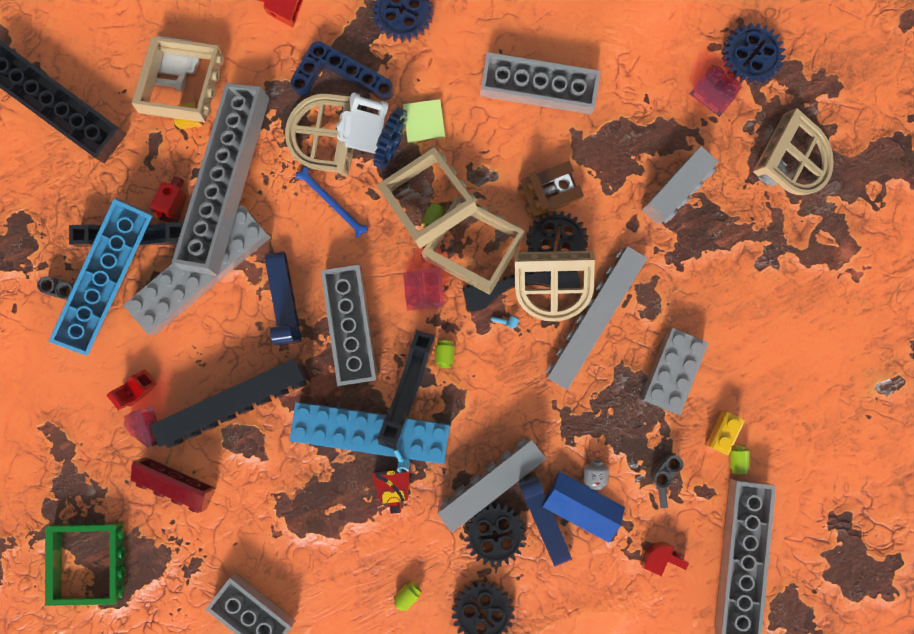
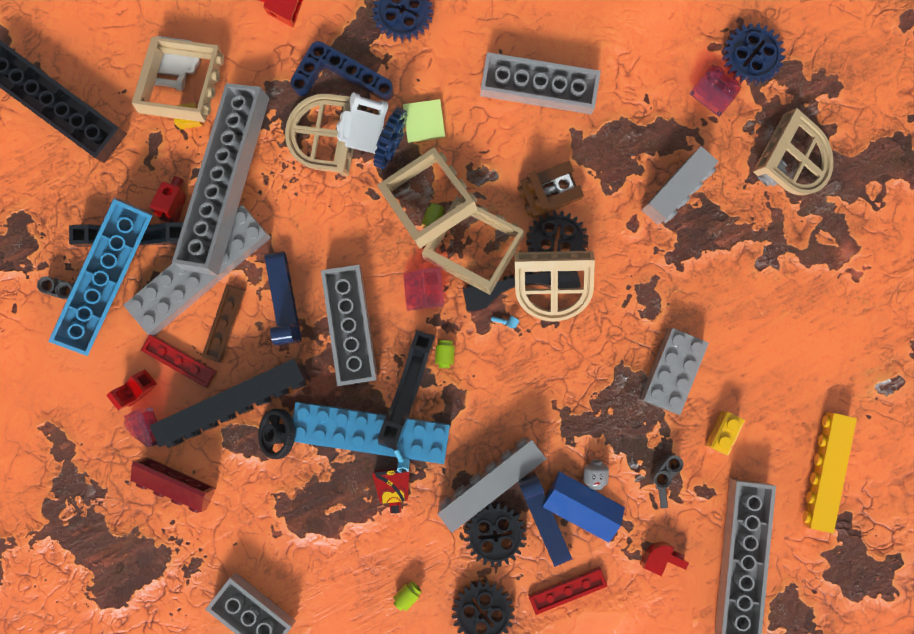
(53, 563): green window -> none
(179, 360): none -> red tile
(223, 323): none -> reddish brown tile
(276, 433): none -> black wheel
(304, 175): blue piece -> none
(567, 590): none -> red tile
(596, 317): light grey brick -> none
(739, 459): lime brick -> none
(829, 472): none -> yellow brick

